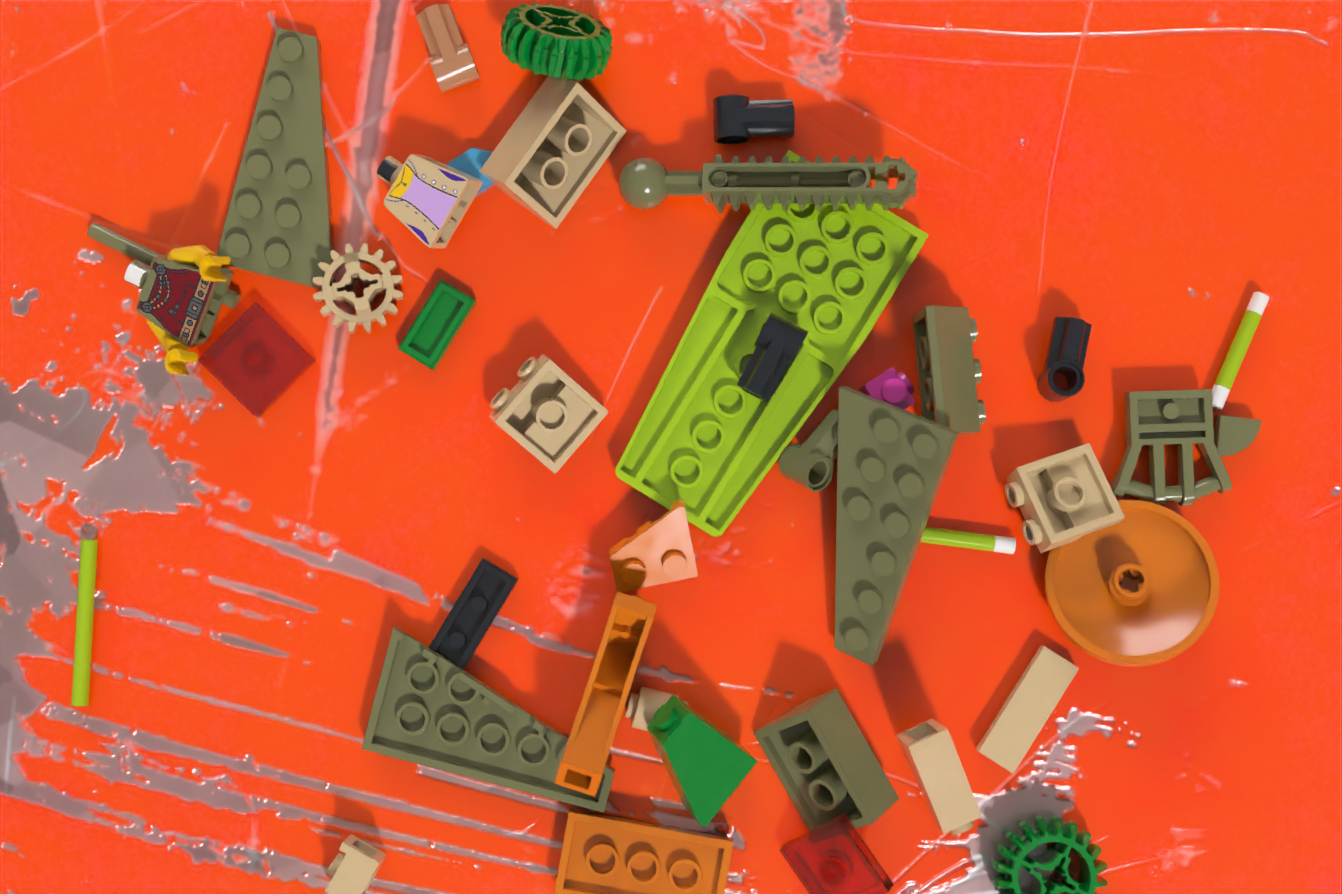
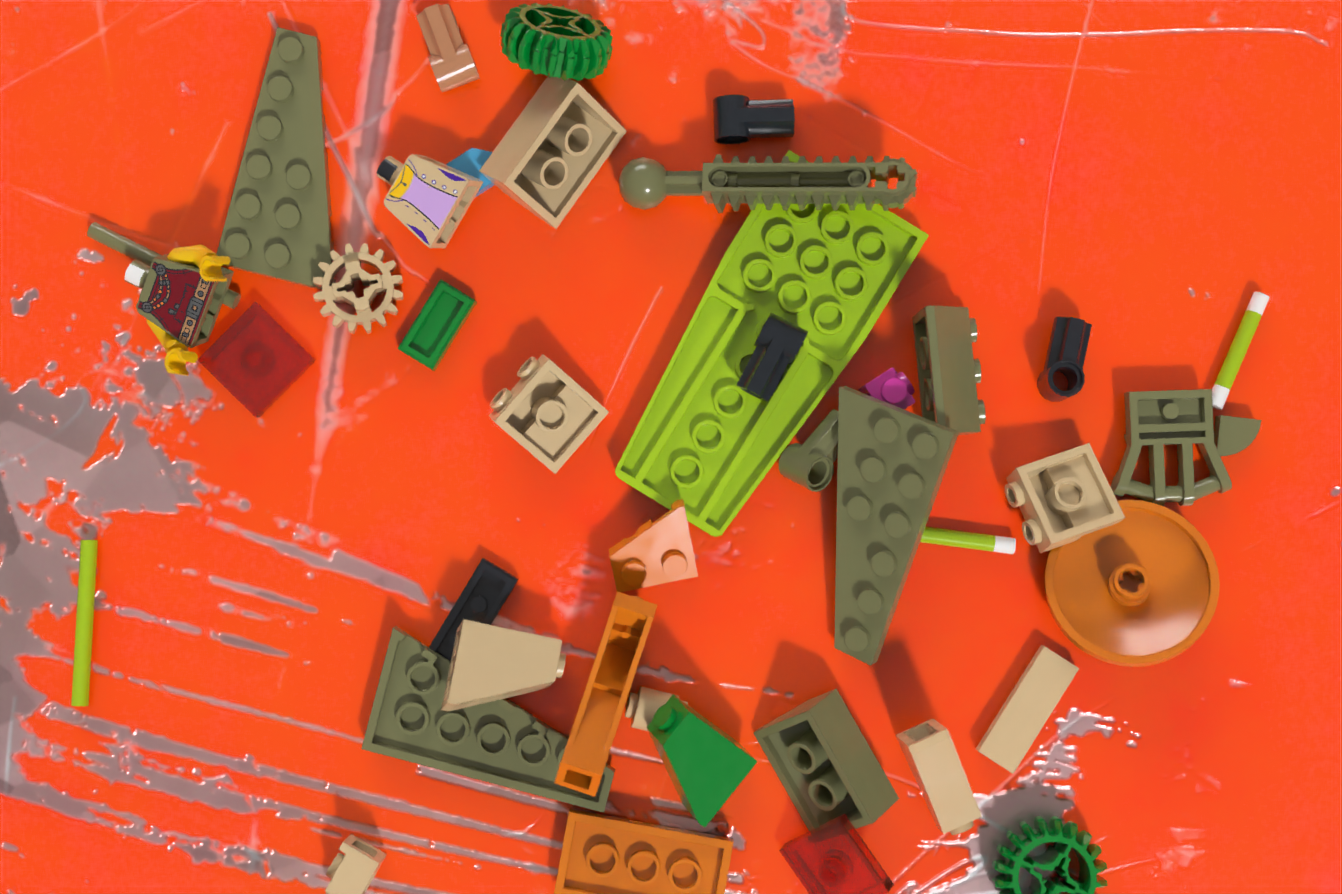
(499, 664): none -> tan slope

